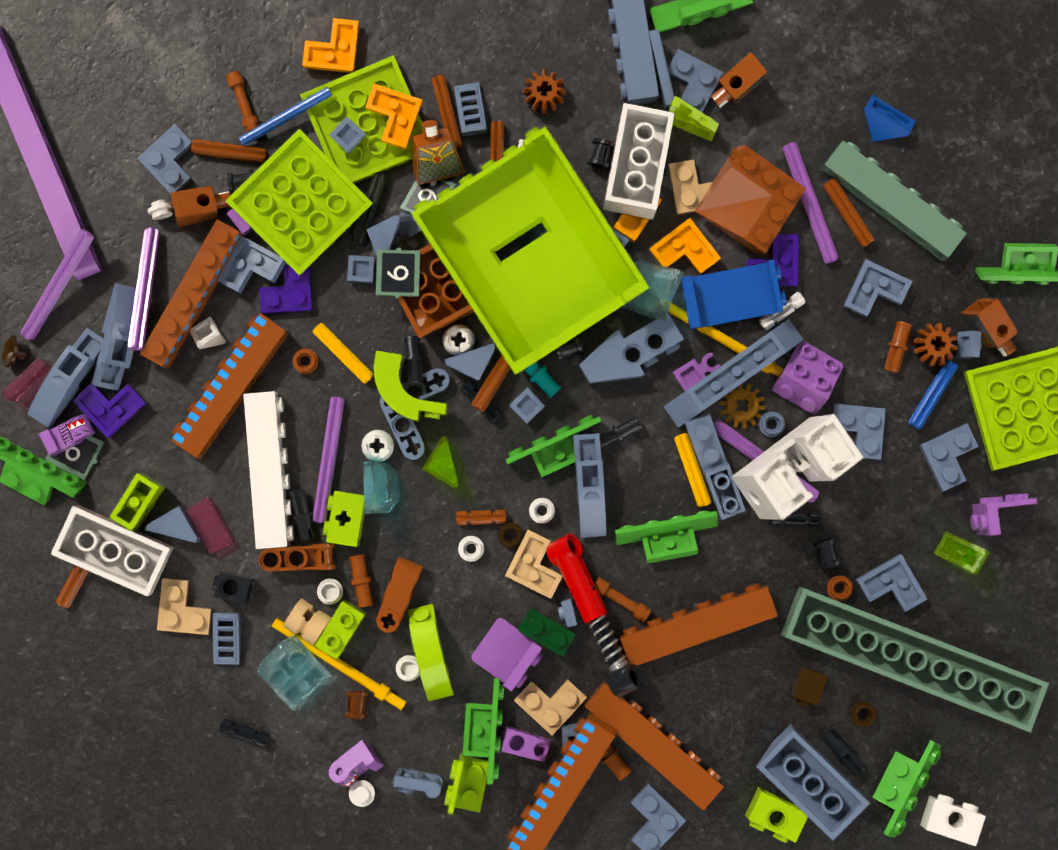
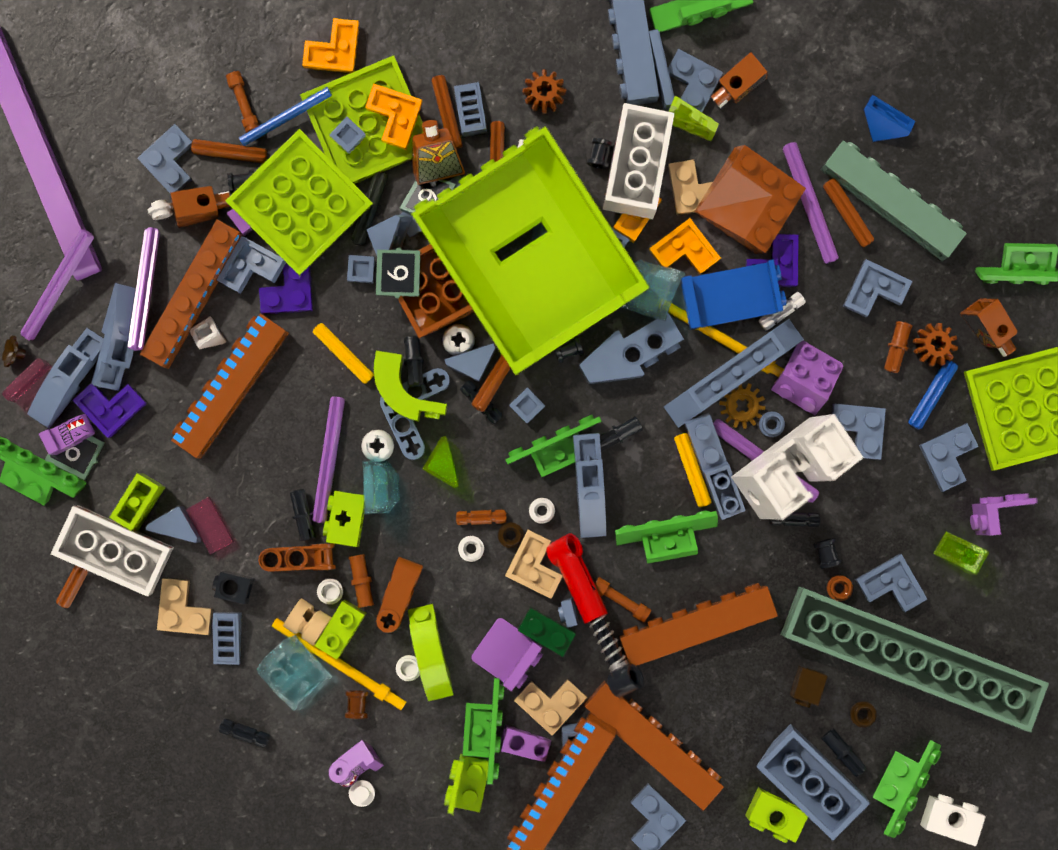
(267, 470): white brick -> none
(299, 355): dark orange plate -> none
(412, 780): sand blue plate -> none
(542, 379): teal pin -> none
(615, 763): dark orange axle -> none
(692, 373): medium lavender plate -> none
(968, 344): sand blue plate -> none

